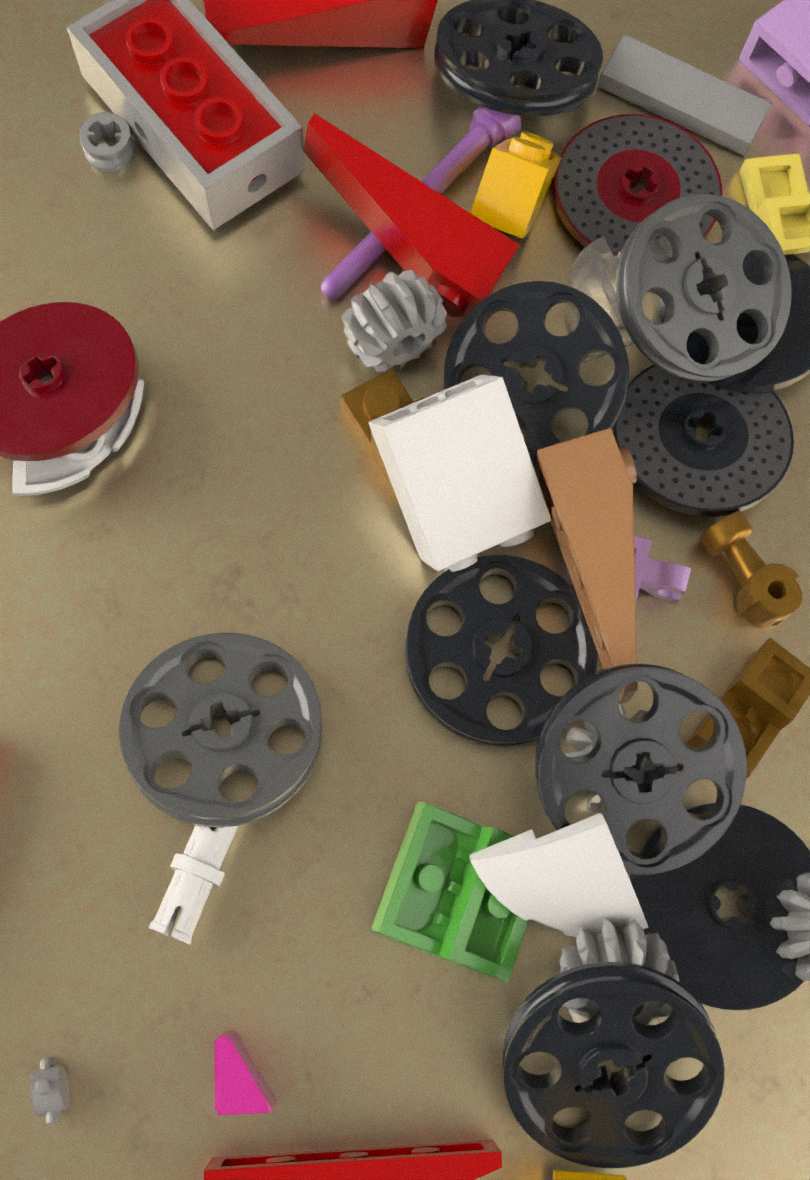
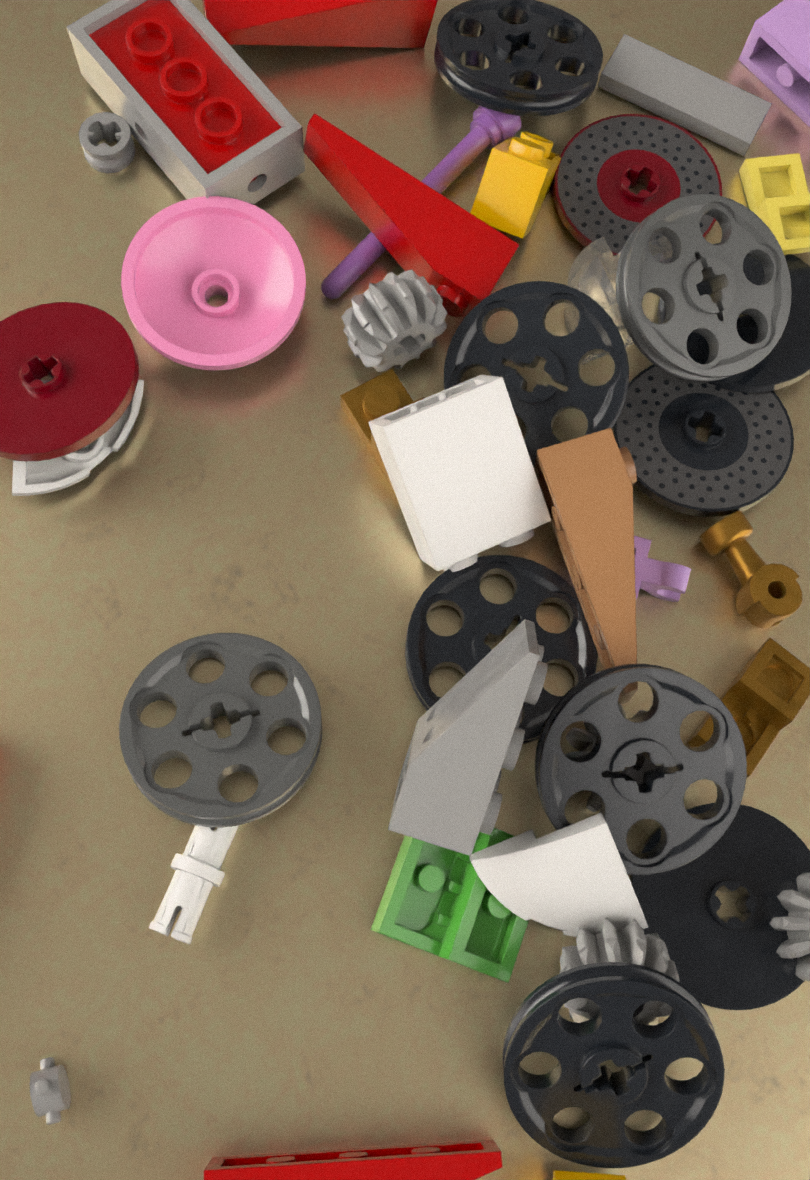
(207, 251): none -> bright pink dish
(238, 1080): dark pink slope -> none
(463, 743): none -> light grey slope

